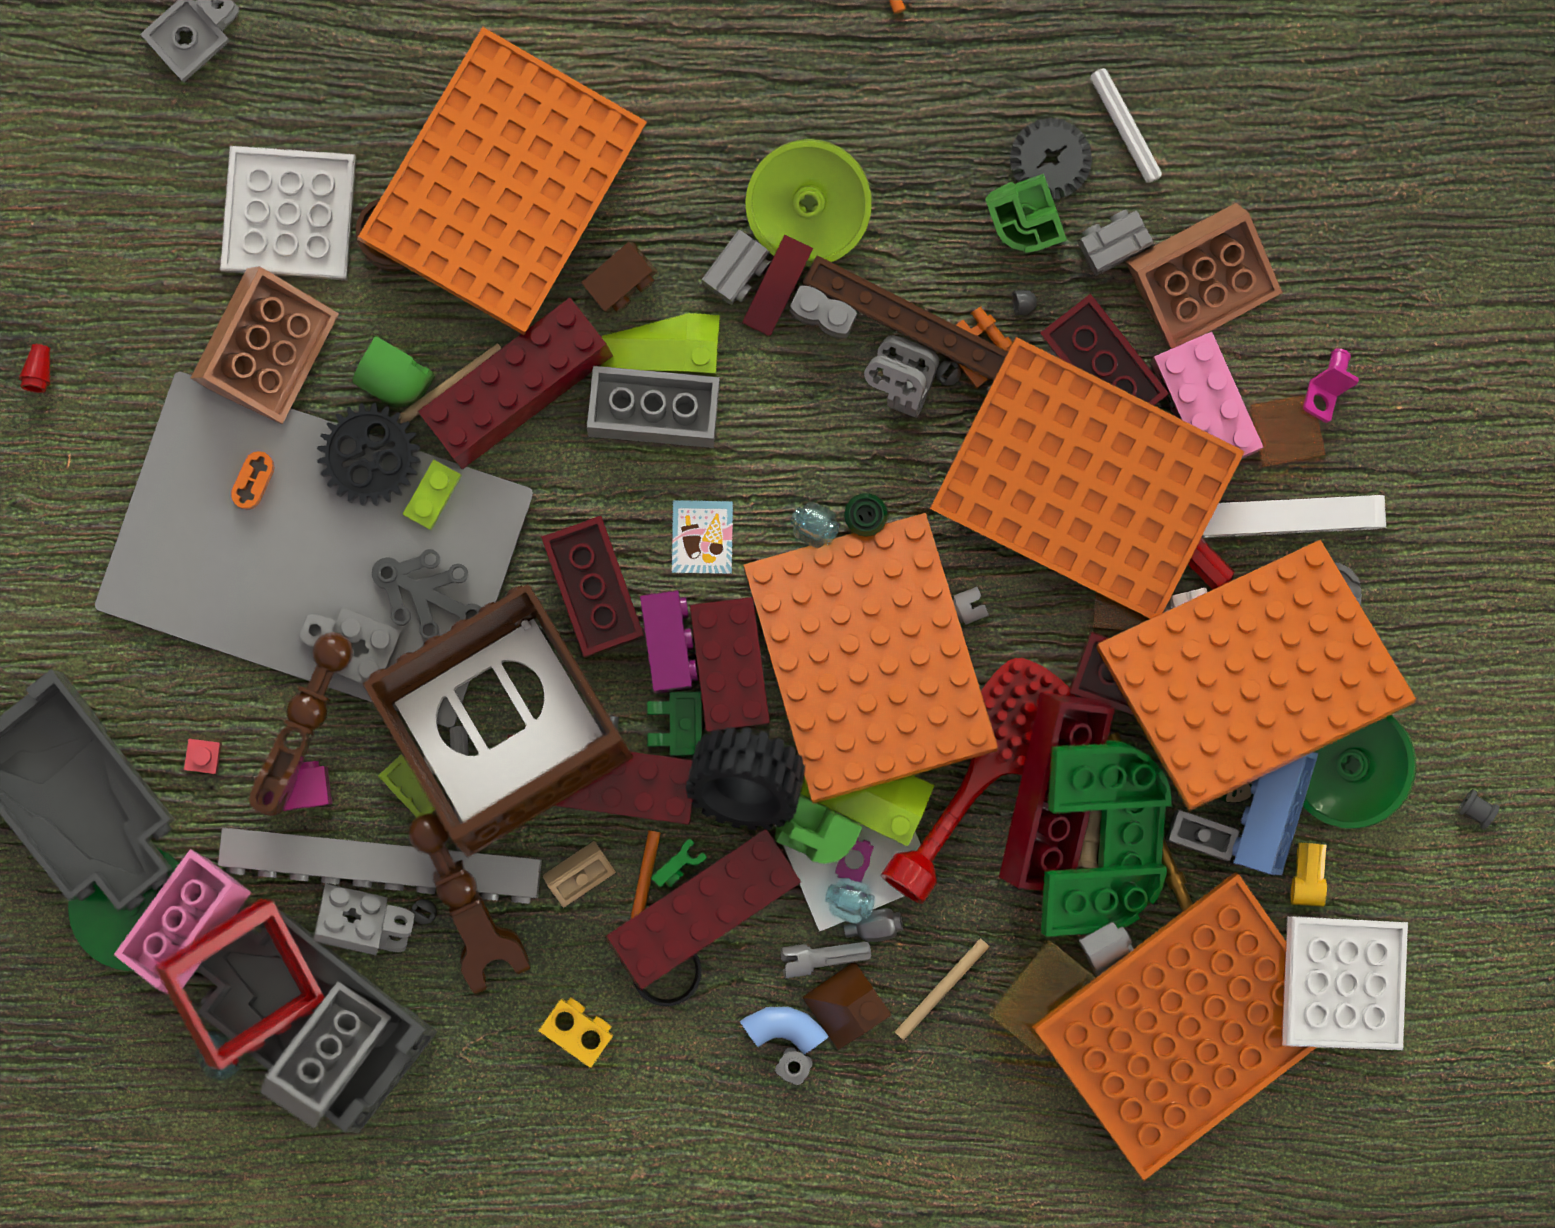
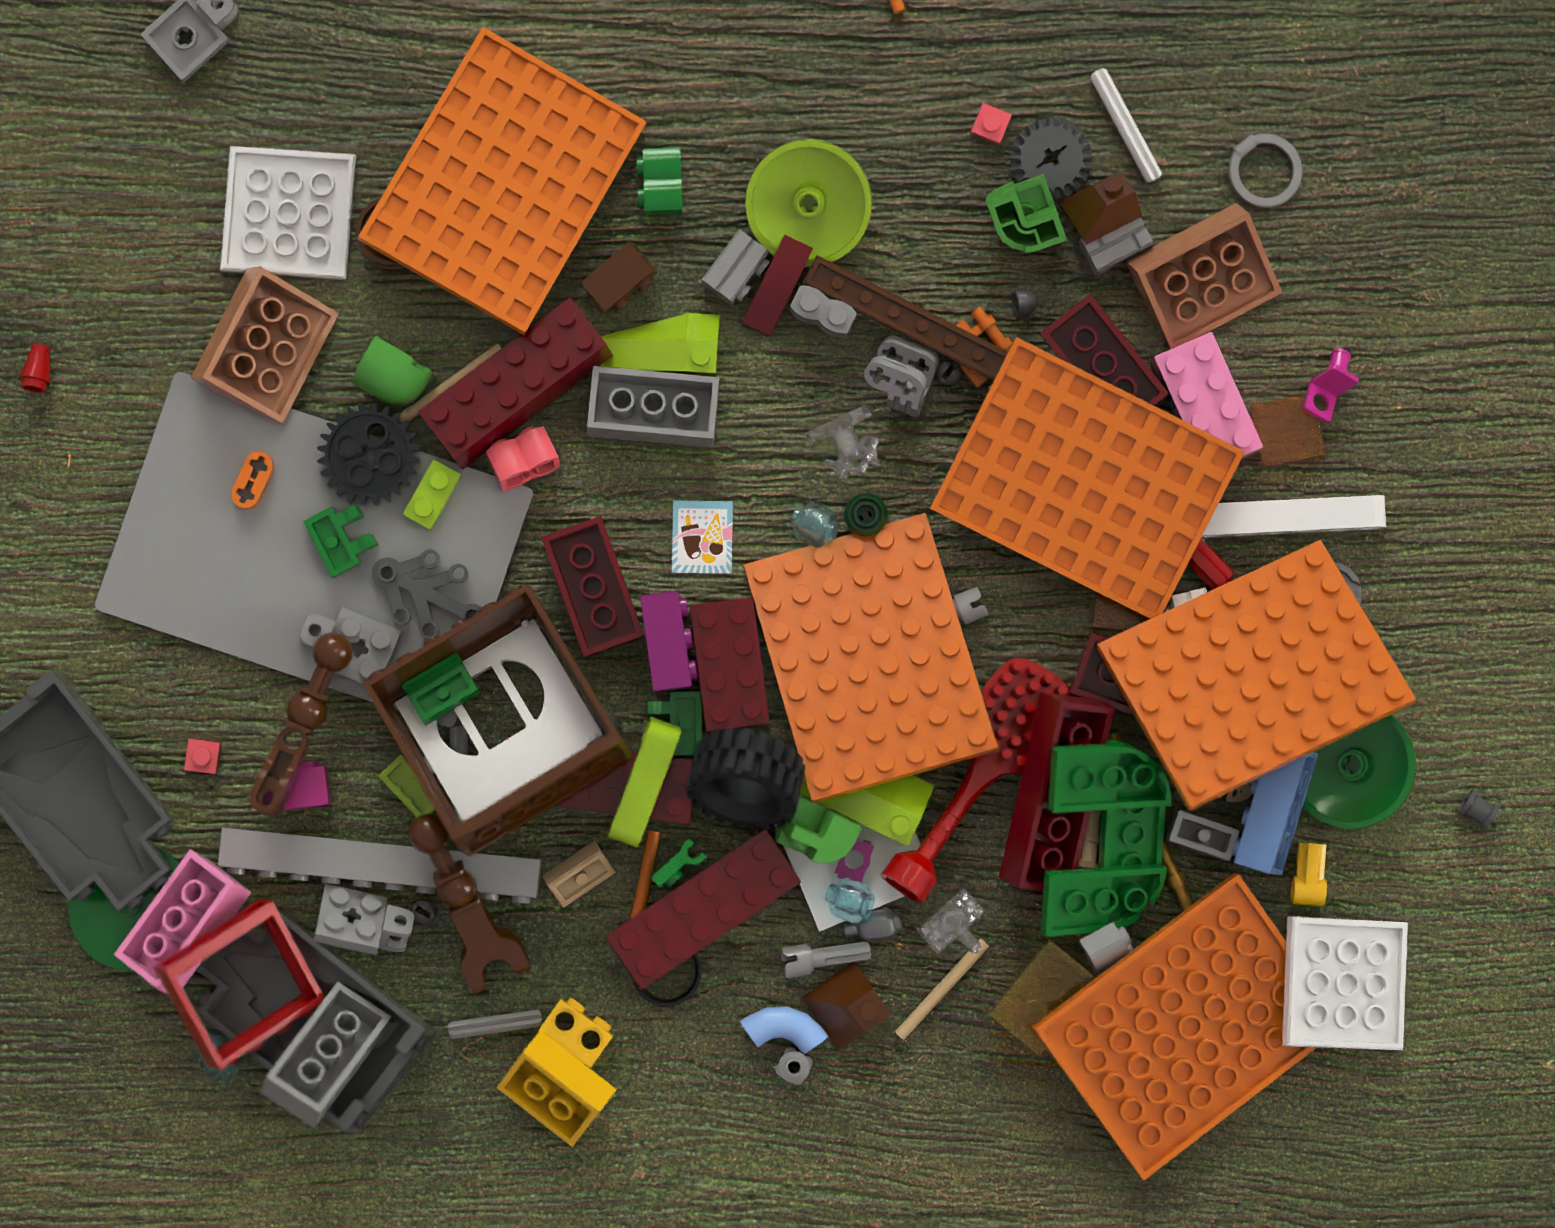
(333, 542): none -> green plate
(440, 689): none -> green plate
(495, 1024): none -> light grey axle
(522, 458): none -> coral brick
(556, 1088): none -> yellow brick
(644, 781): none -> lime beam
(661, 181): none -> green brick
(847, 443): none -> clear piece
(952, 922): none -> clear piece
(991, 124): none -> coral plate
(1102, 207): none -> reddish brown slope
(1245, 147): none -> light grey piece

